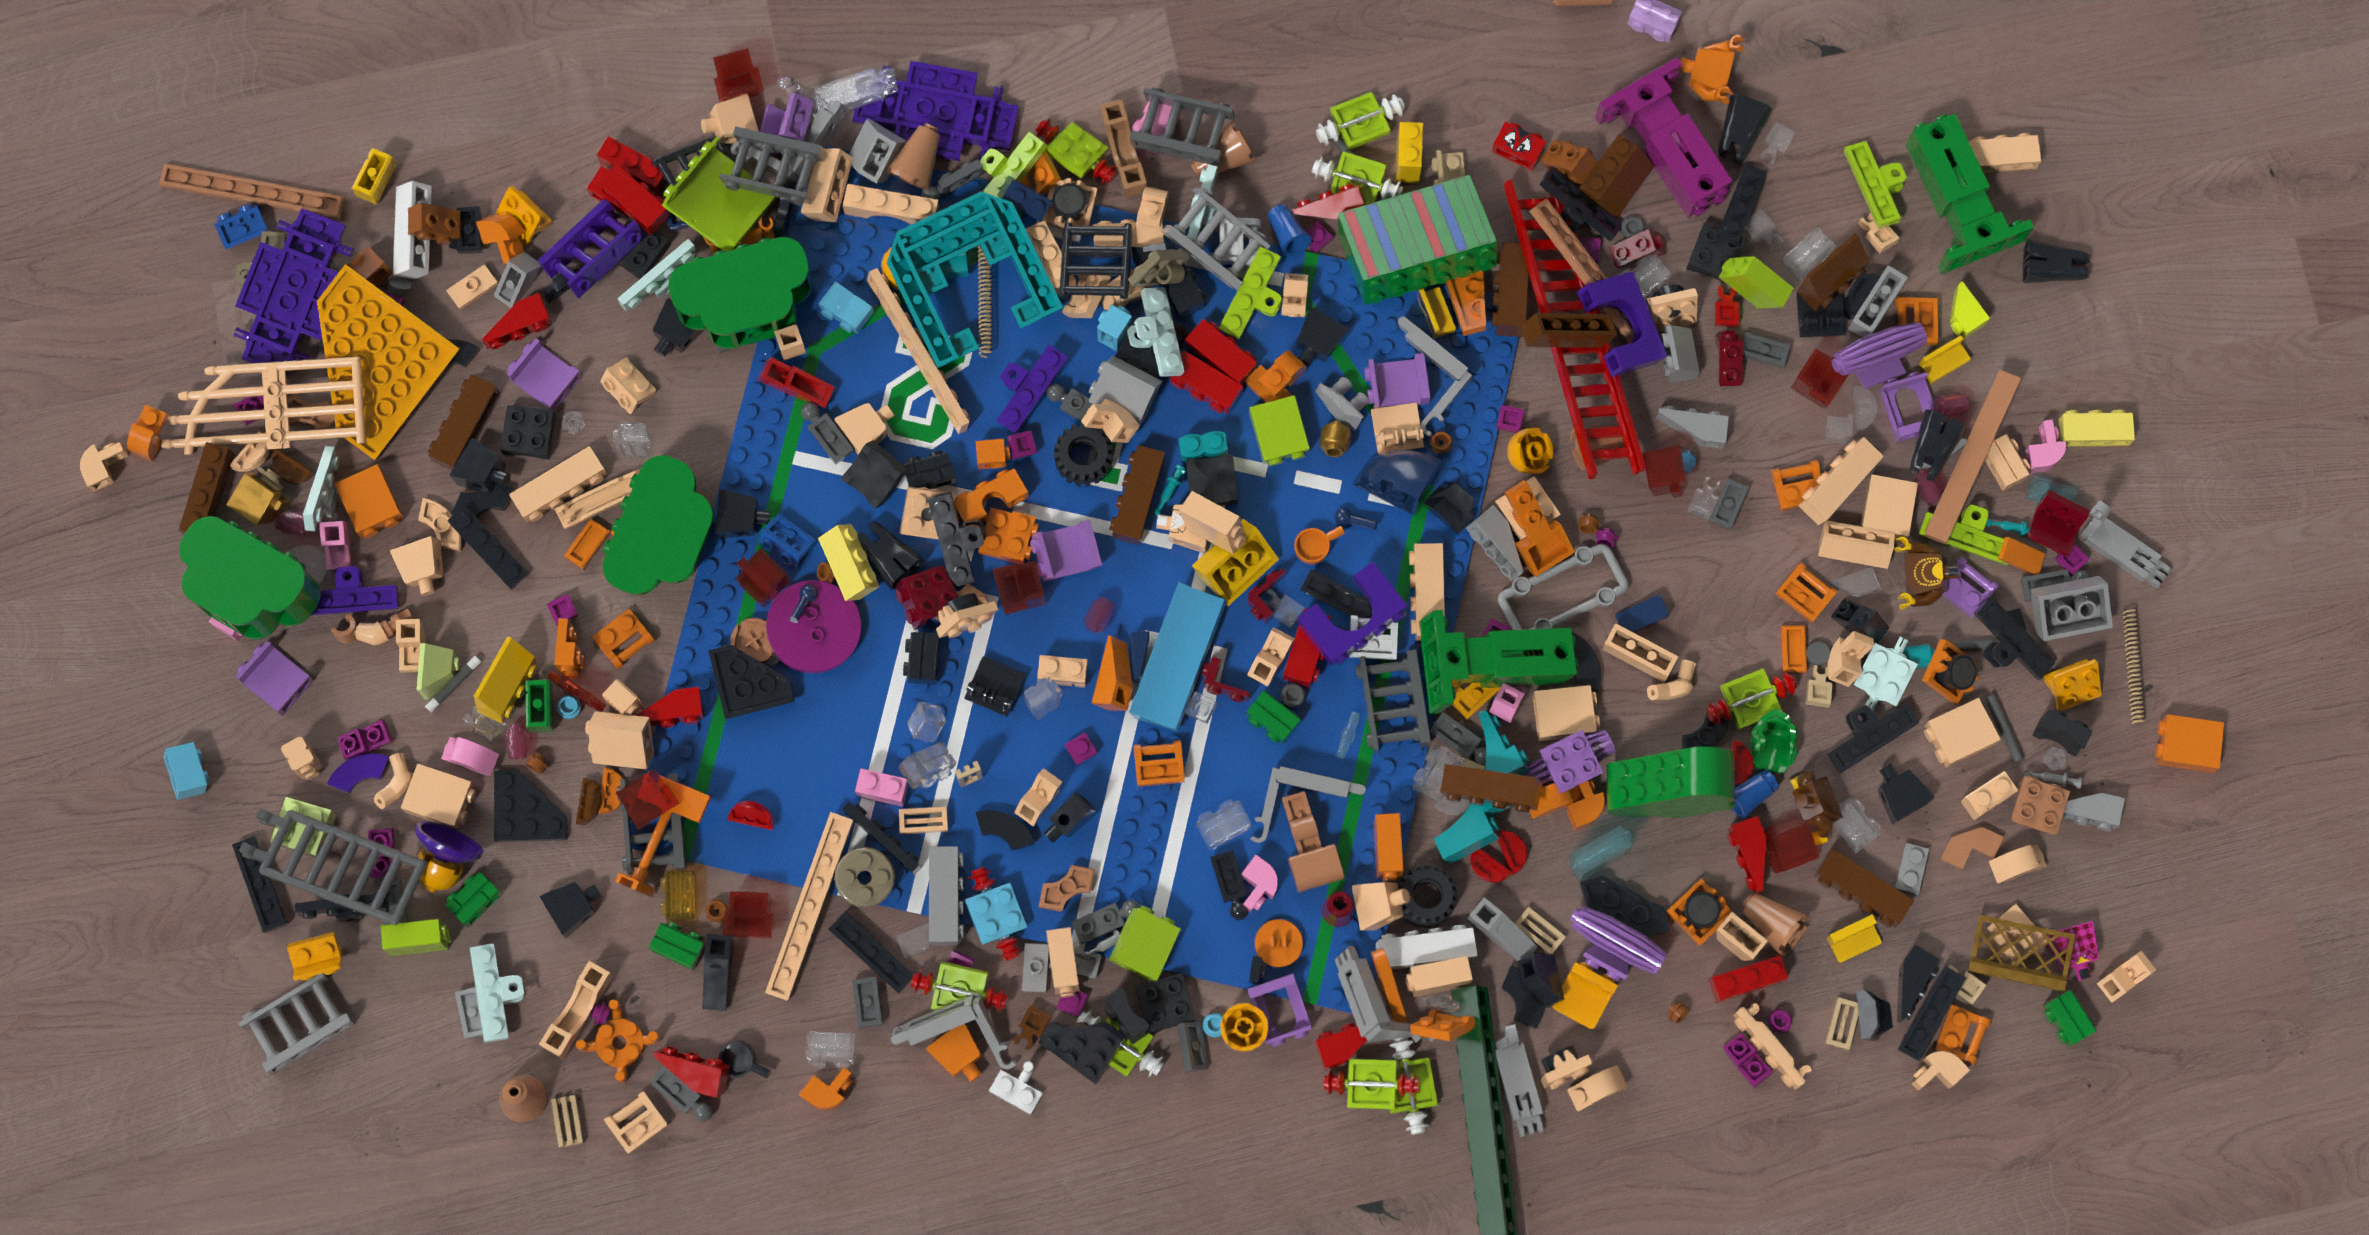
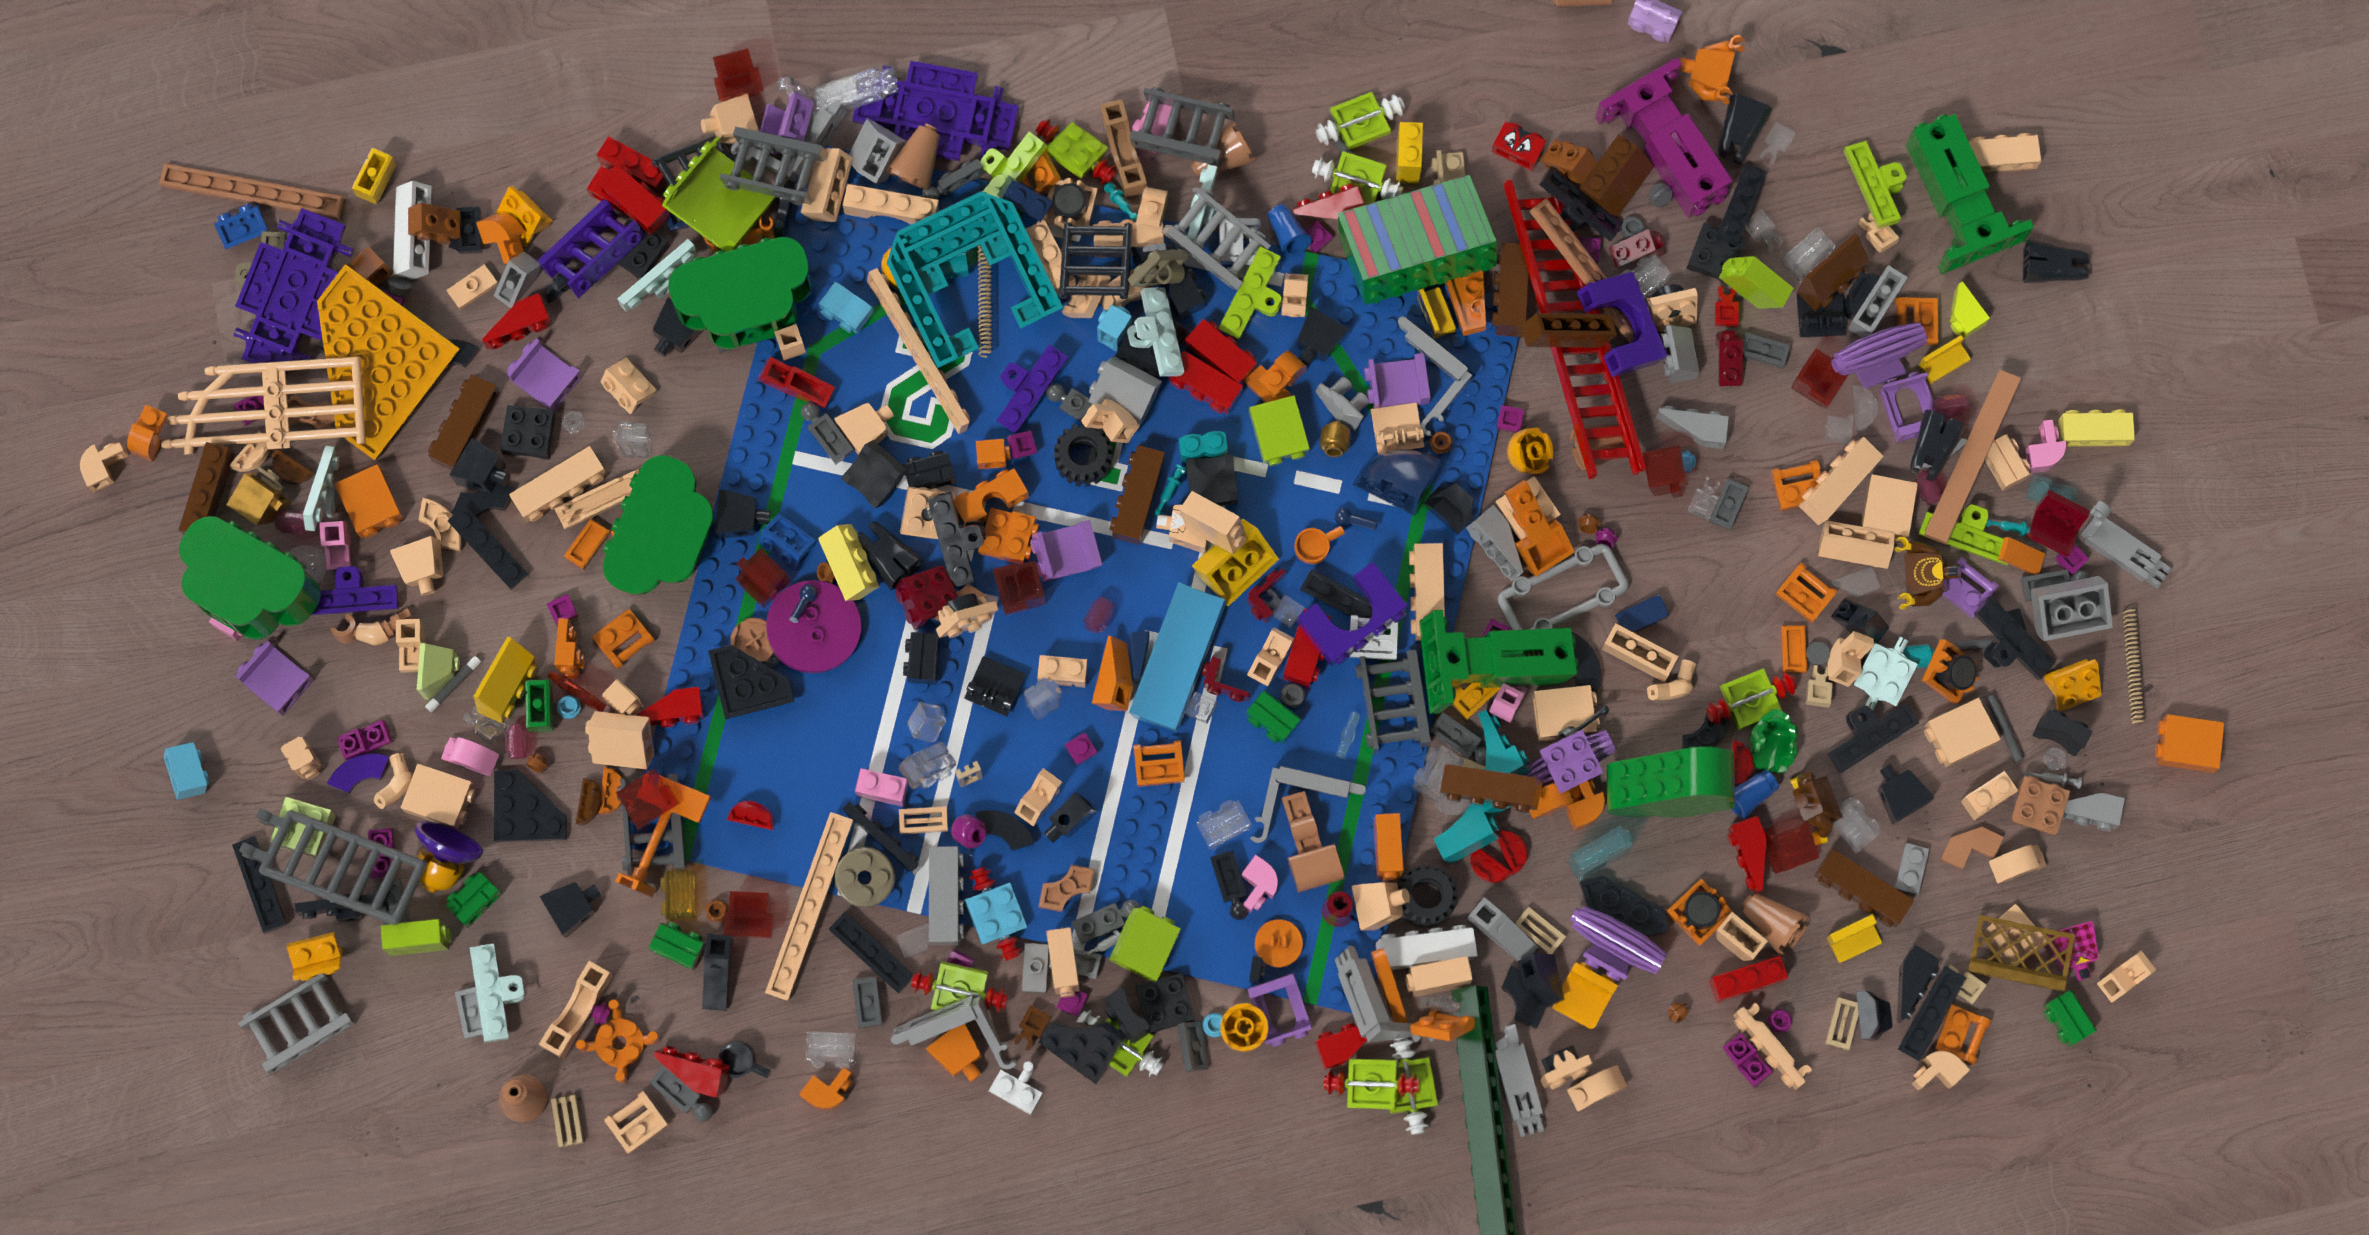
(969, 831): none -> magenta head
(1117, 196): none -> teal piece
(1569, 730): none -> hinge
(1660, 195): none -> dark grey tile

